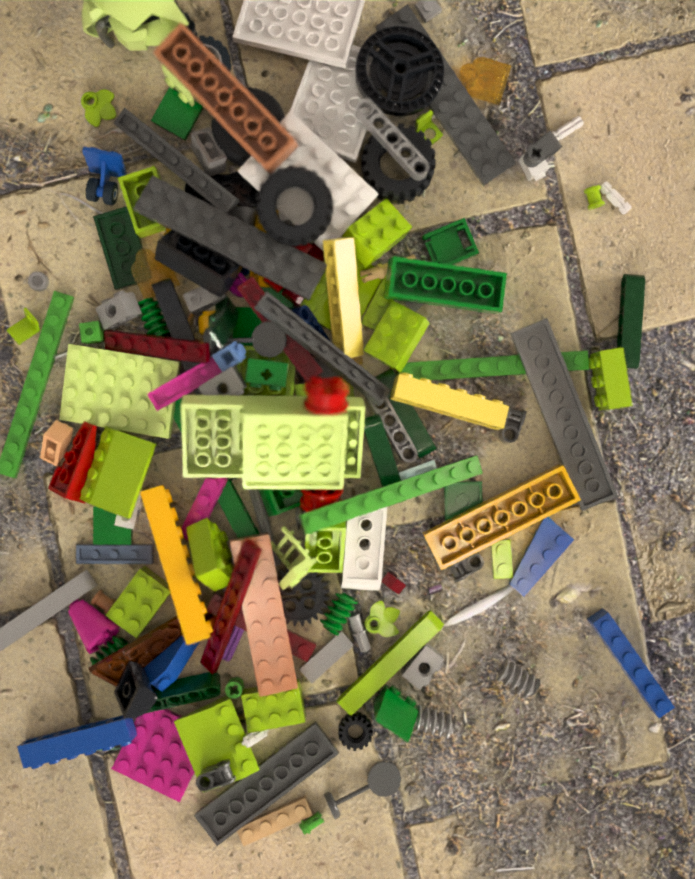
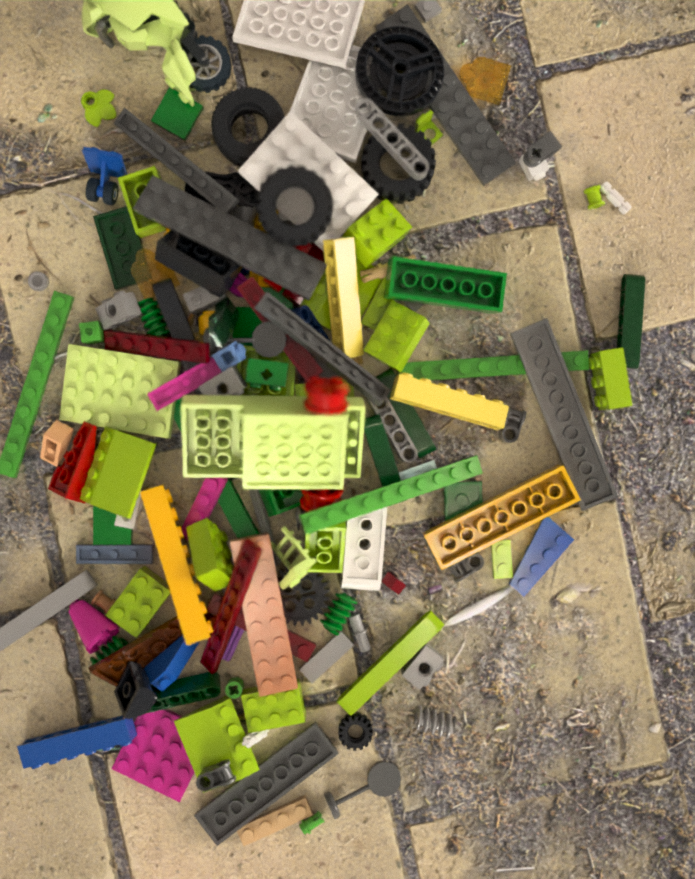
(24, 328): lime bracket -> none
(208, 152): light grey brick -> none
(225, 98): nougat brick -> none
(385, 619): lime plate -> none
(395, 712): green slope -> none
(446, 245): green container -> none
(518, 678): light grey piece -> none
(568, 128): white axle -> none
(630, 663): blue brick -> none

